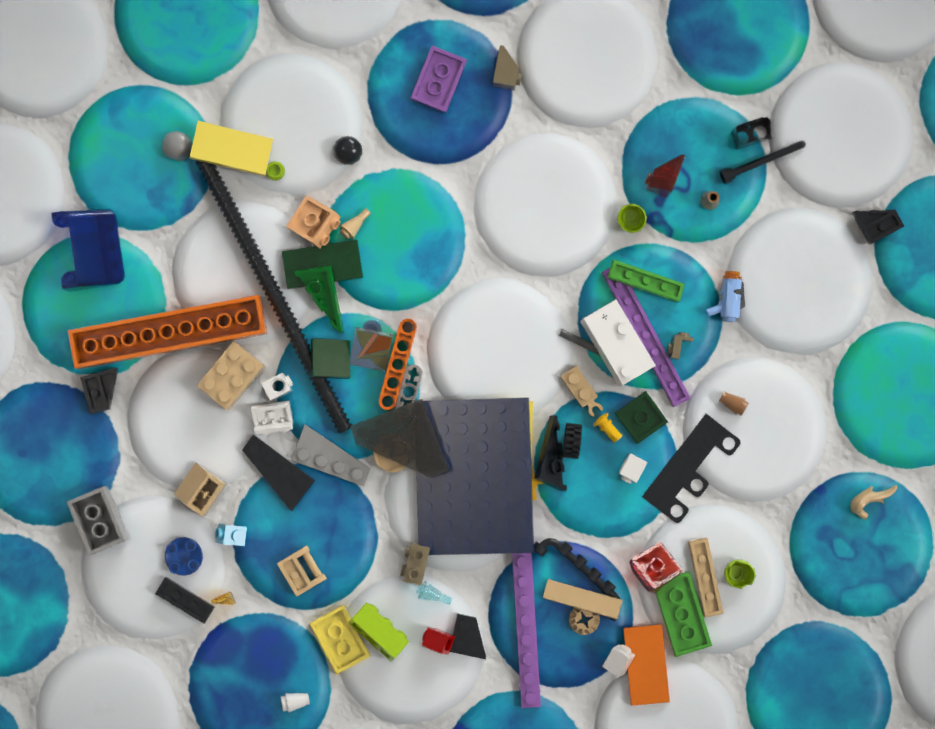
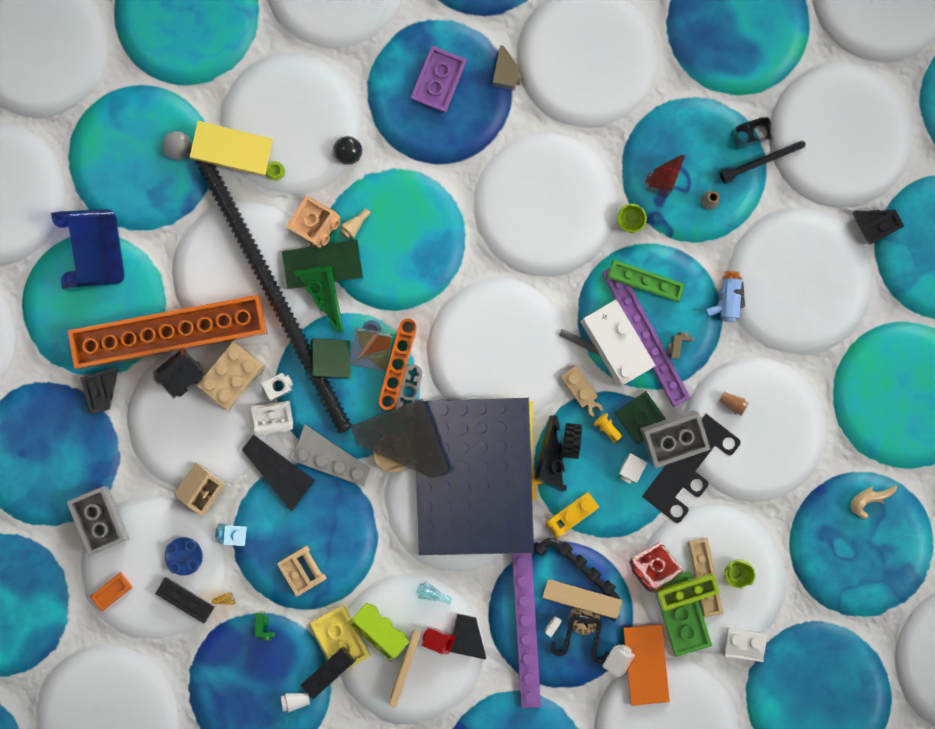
(111, 591): none -> orange tile
(178, 373): none -> black bracket
(261, 623): none -> green bracket
(328, 672): none -> black plate
(404, 667): none -> tan tile
(416, 563): dark tan bracket -> none
(553, 625): none -> white tile
(572, 514): none -> yellow plate
(585, 619): none -> black piece
(675, 438): none -> light grey brick
(687, 591): none -> lime brick
(745, 644): none -> white plate

